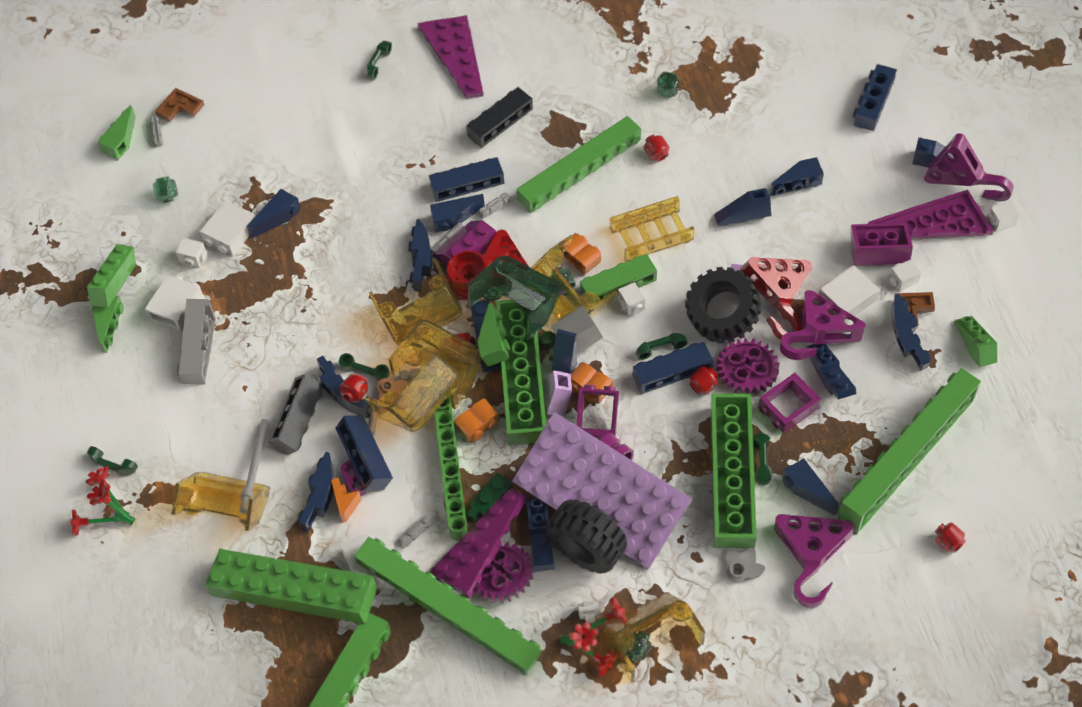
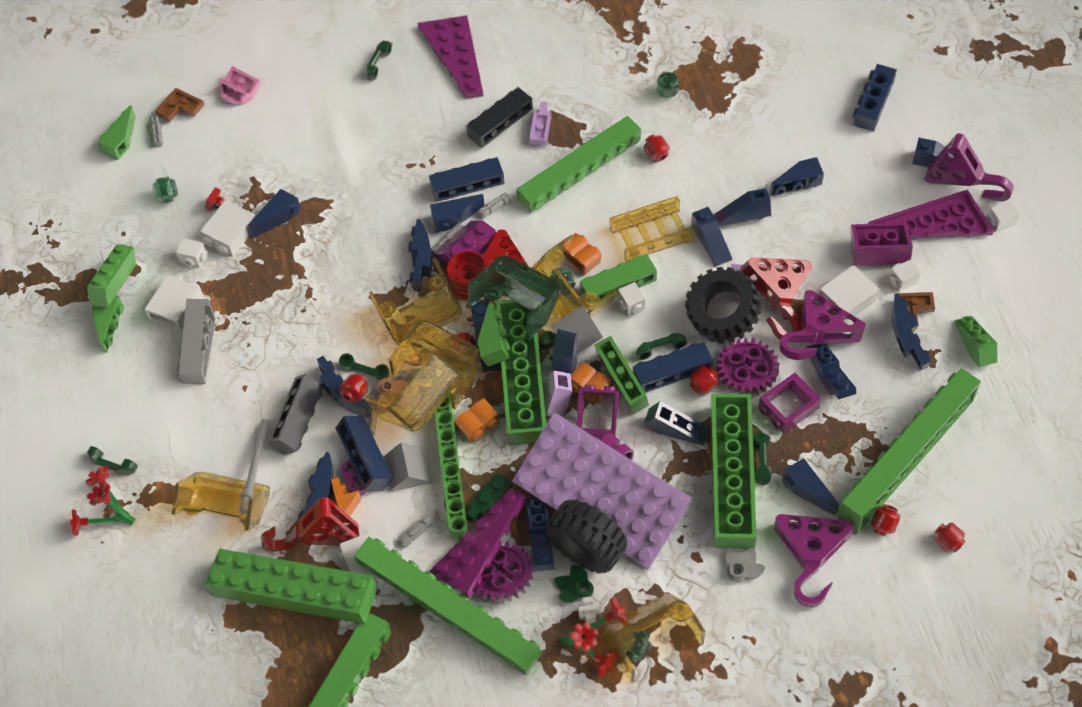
(214, 199): none -> red tile
(238, 86): none -> bright pink slope
(317, 520): none -> red piece
(407, 467): none -> light grey slope
(540, 125): none -> lavender hinge
(572, 584): none -> dark green plate
(621, 375): none -> bright green brick
(675, 424): none -> dark blue slope
(710, 236): none -> dark blue slope
(885, 519): none -> red head

